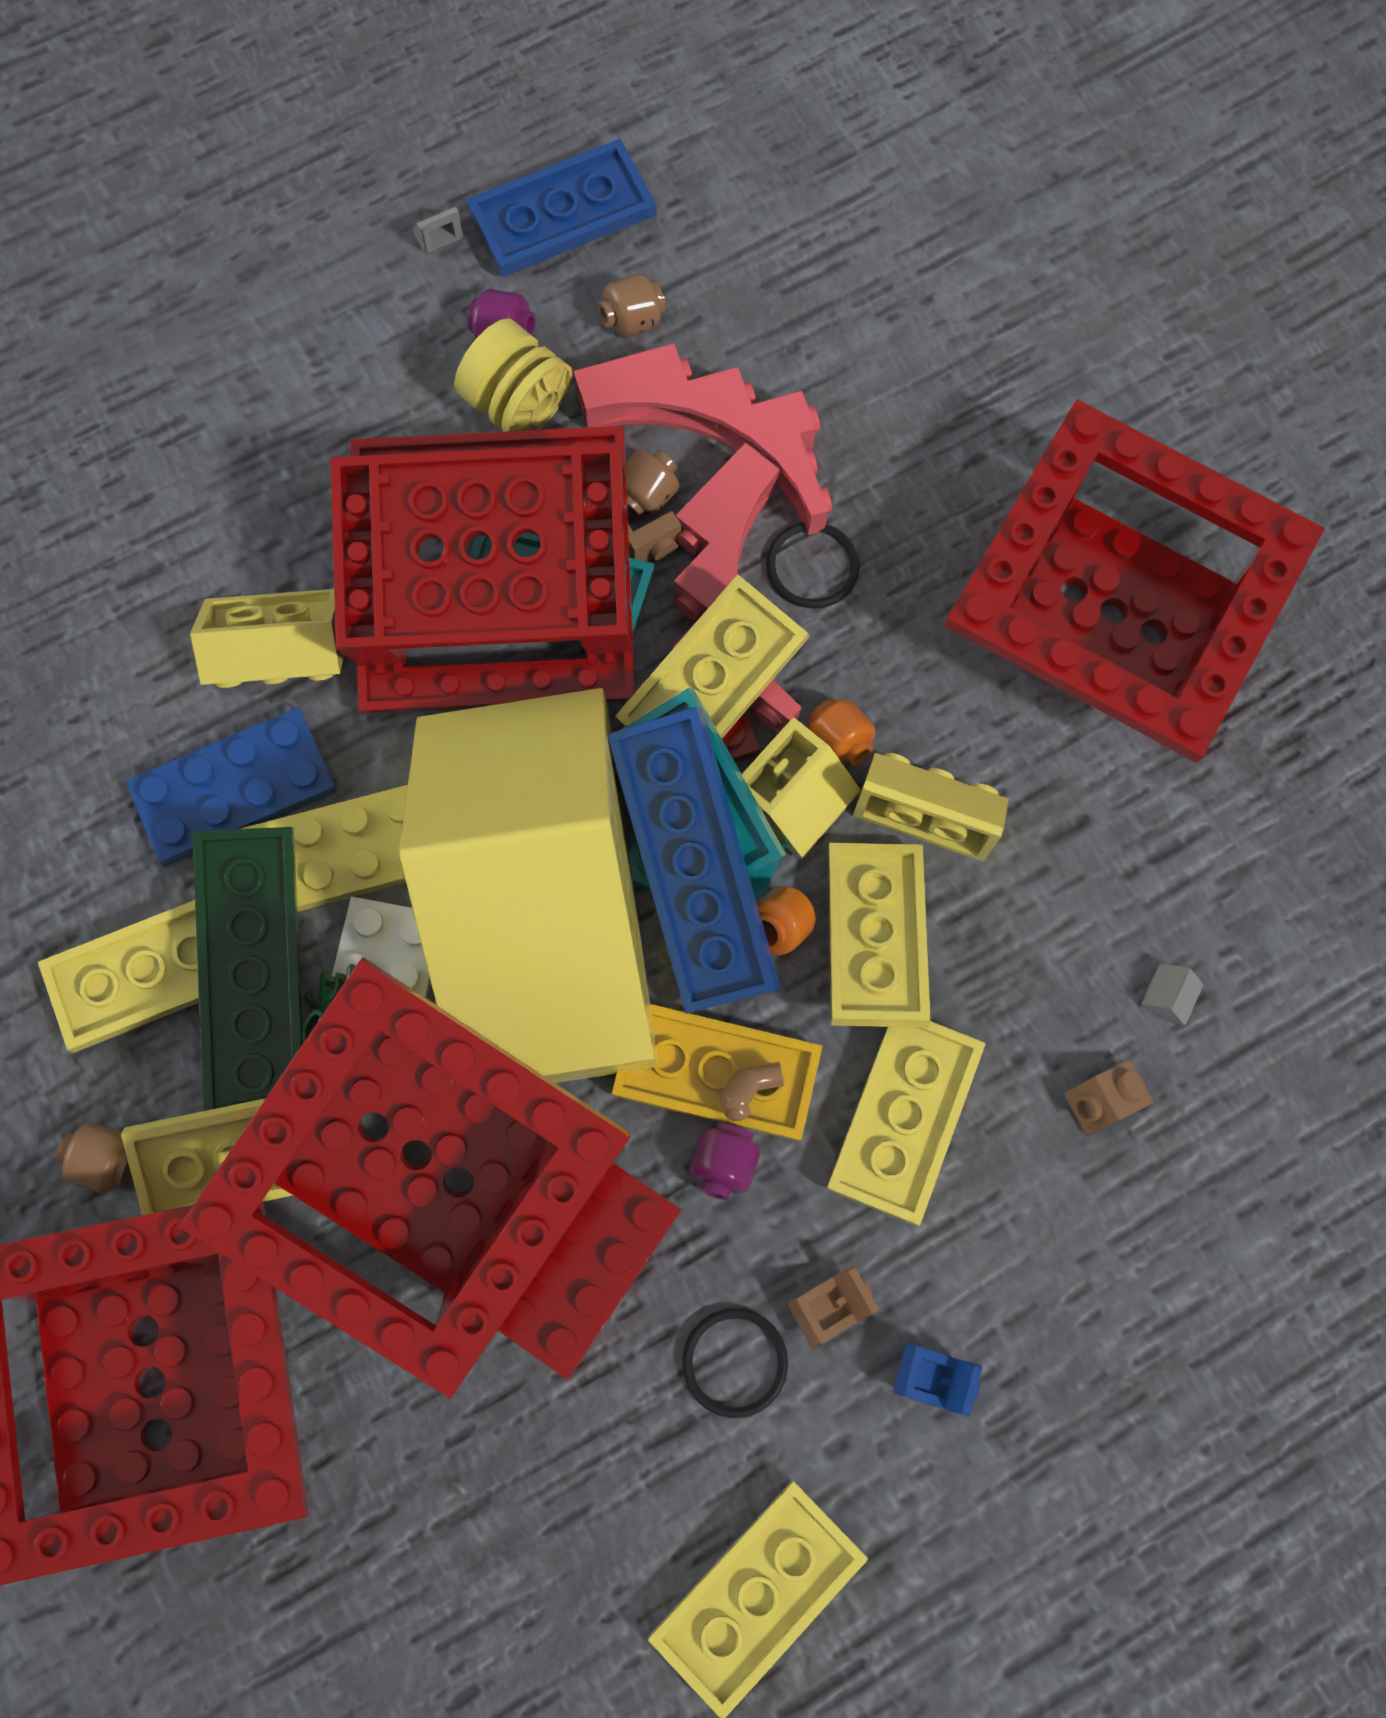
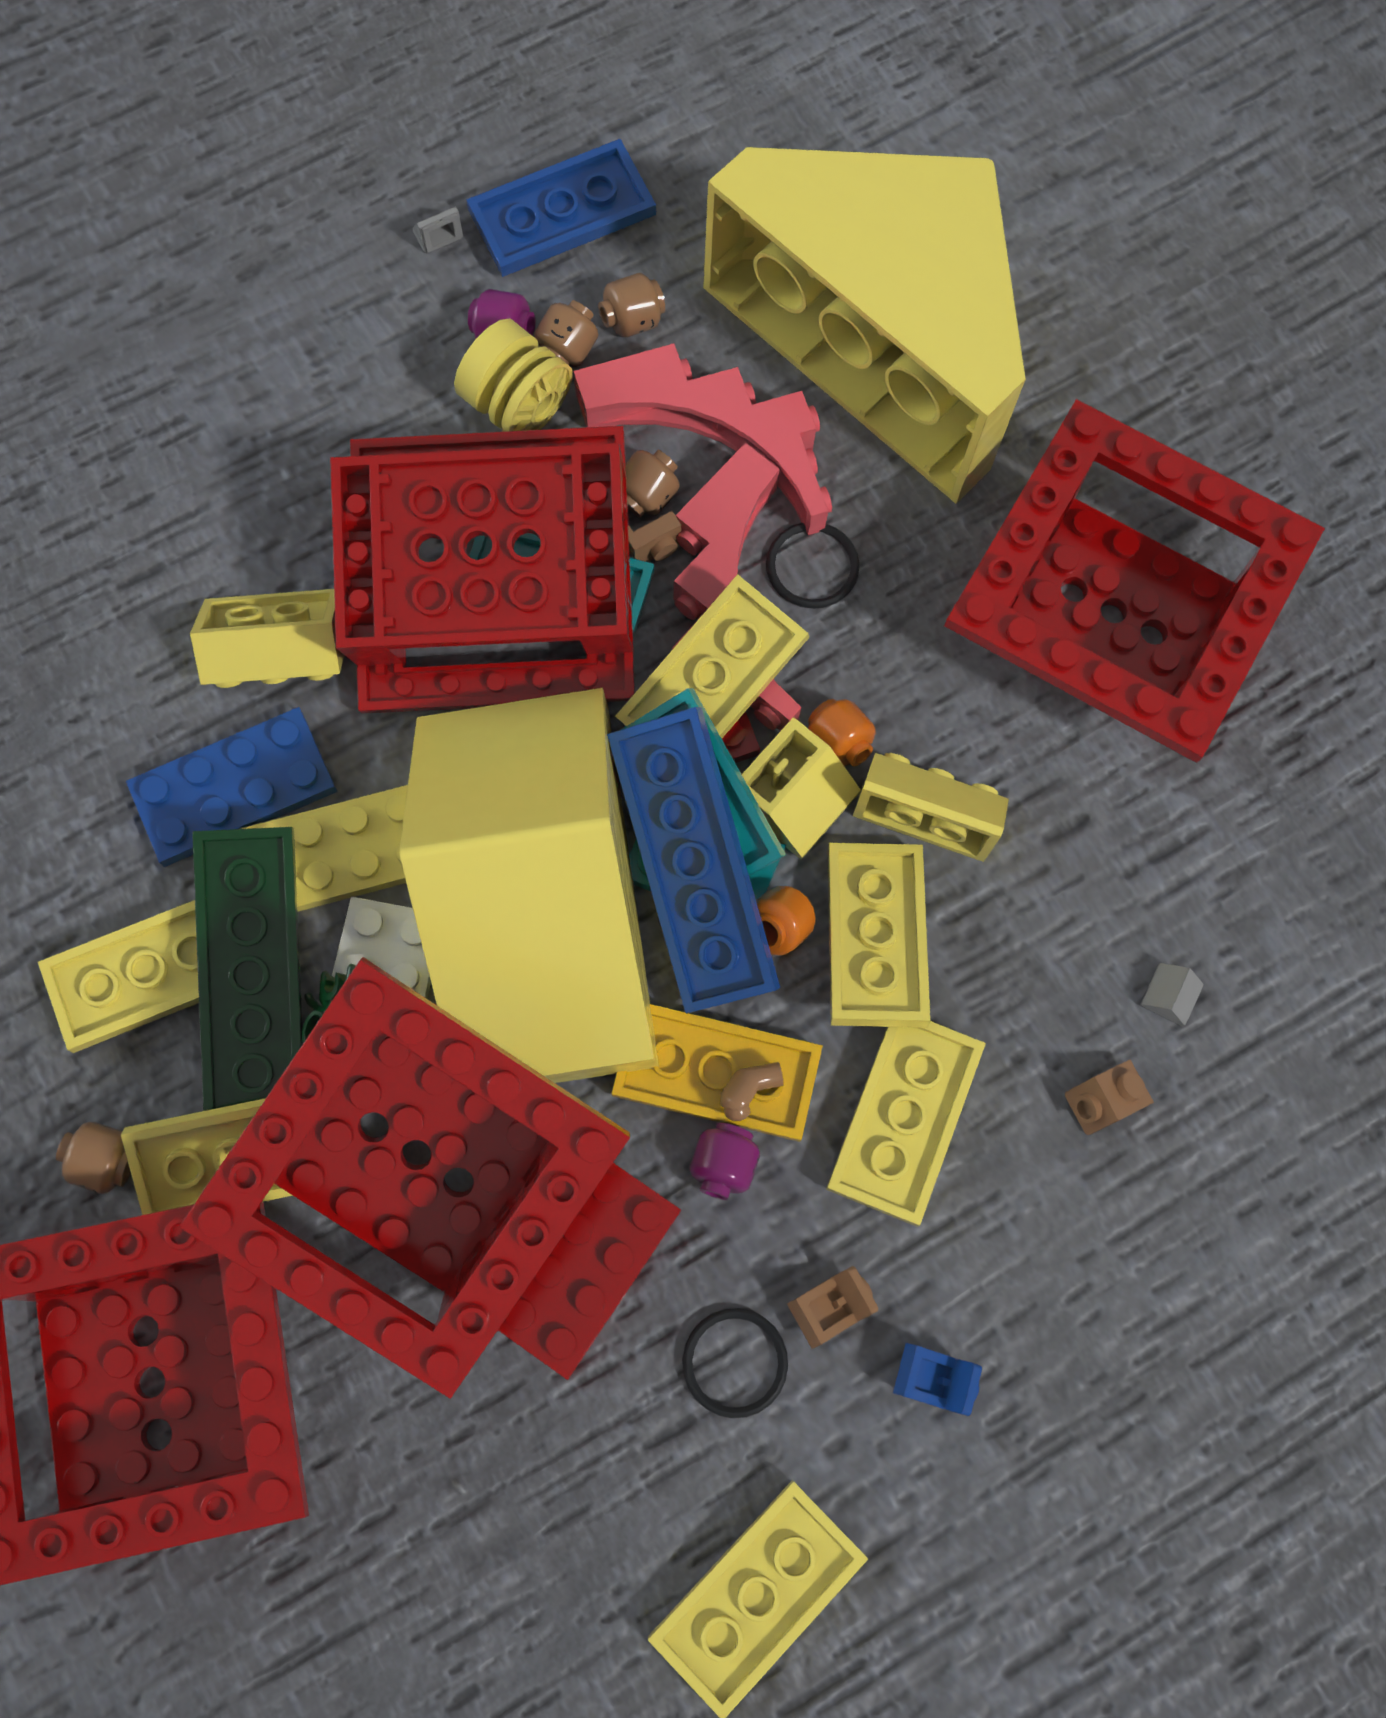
(567, 332): none -> medium nougat head
(880, 290): none -> light yellow slope

